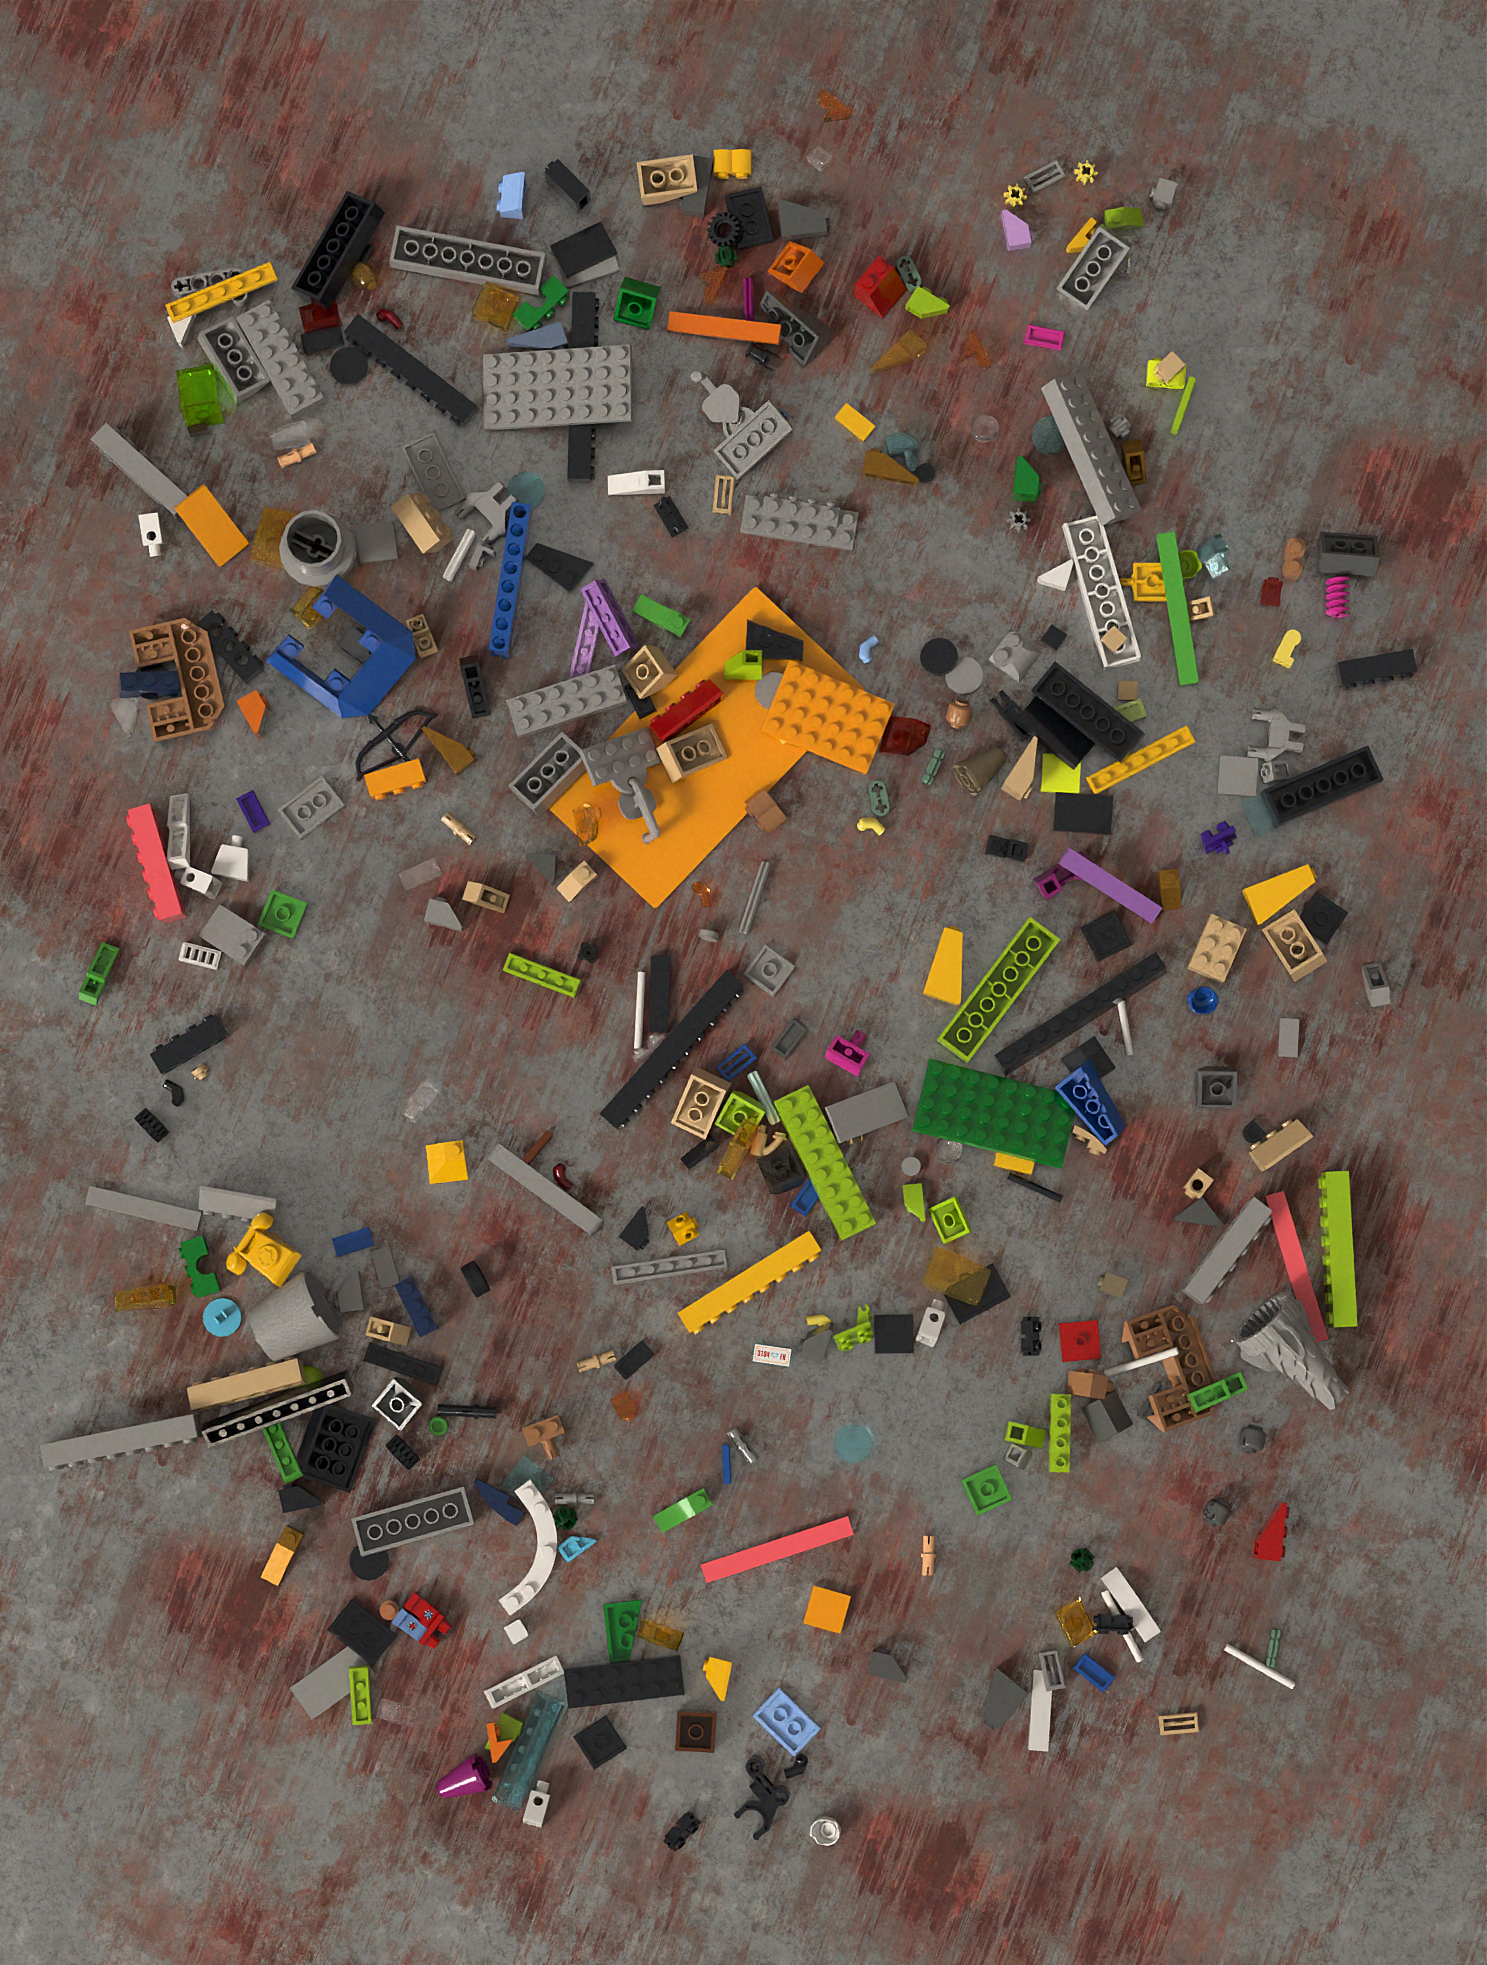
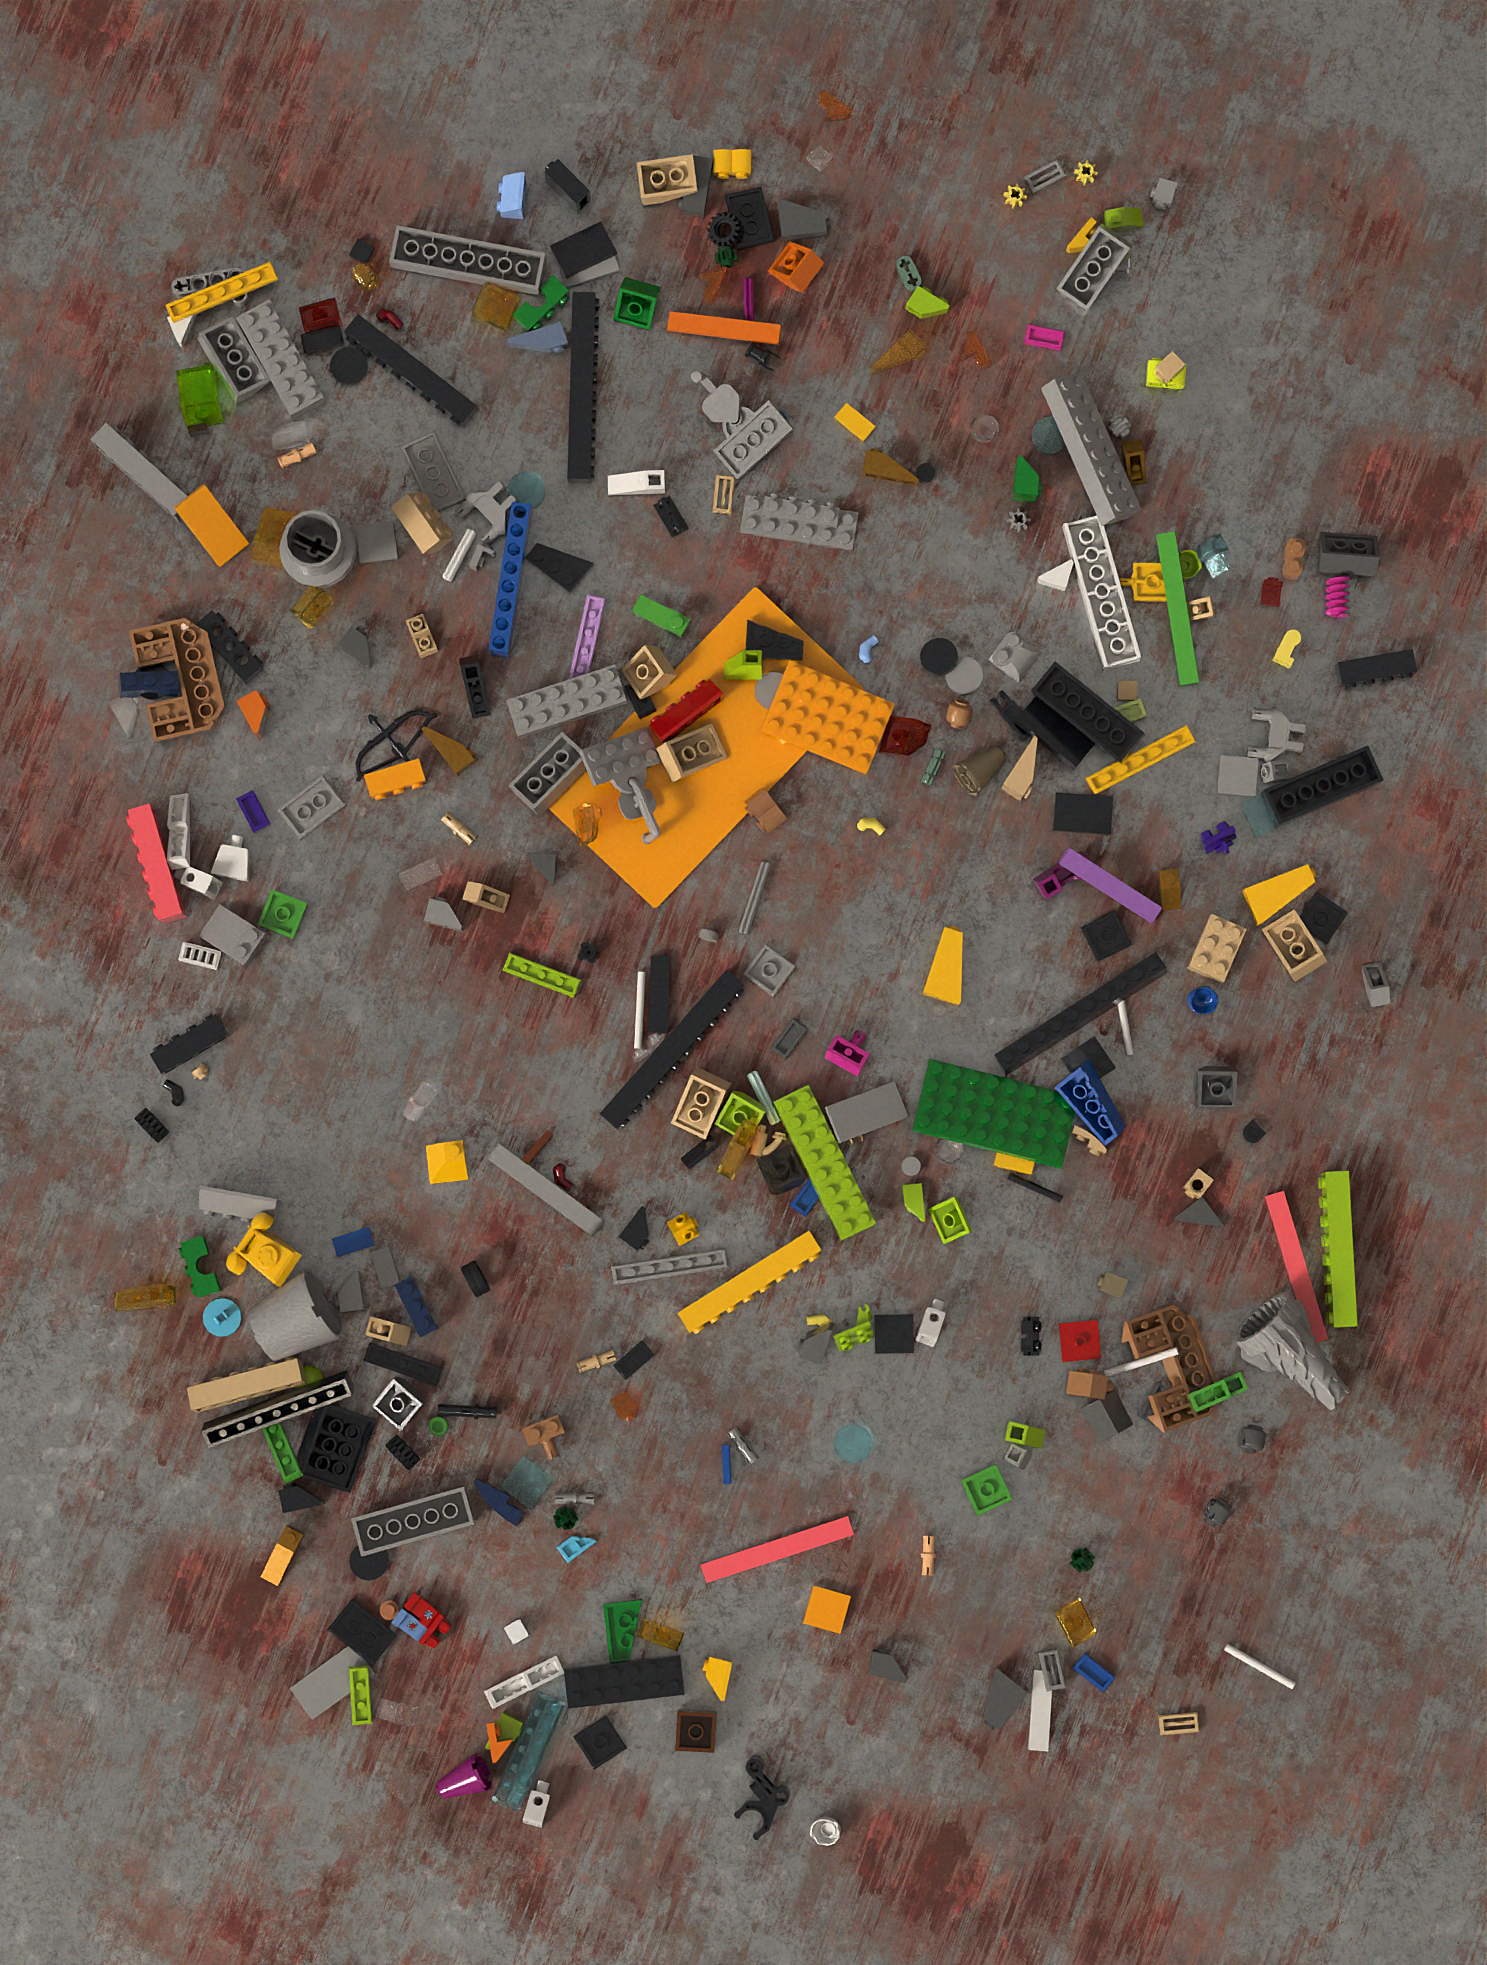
(98, 973): bright green slope -> none
(122, 1440): light grey brick -> none
(143, 1208): light grey tile -> none
(148, 524): white torso -> none
(338, 250): black brick -> none
(385, 637): blue slope -> none
(545, 1552): white plate -> none
(557, 387): light grey plate -> none
(577, 881): tan slope -> none
(609, 617): medium lavender fence -> none
(682, 1510): bright green slope -> none
(688, 1825): black hinge -> none
(704, 892): clear orange arm -> none
(749, 1052): blue tile -> none
(772, 1355): white tile -> none
(786, 1721): light blue tile -> none
(798, 1768): black arm -> none
(800, 330): dark grey wedge -> none
(879, 287): red slope -> none
(883, 797): sand green beam -> none
(903, 444): clear light blue brick -> none
(956, 1276): clear yellow slope -> none
(993, 1294): black tile -> none
(998, 990): lime brick -> none
(1006, 848): black slope -> none
(1016, 231): lavender slope -> none
(1053, 637): black tile -> none
(1059, 776): neon yellow tile -> none
(1059, 1433): lime brick -> none
(1105, 1624): black hinge -> none
(1113, 639): tan tile -> none
(1129, 1639): white bar -> none
(1130, 1604): white slope -> none
(1183, 405): lime tile -> none
(1226, 1251): light grey brick -> none
(1269, 1540): red slope -> none
(1274, 1647): sand green axle -> none
(1279, 1144): tan slope -> none
(1288, 1037): light grey tile -> none

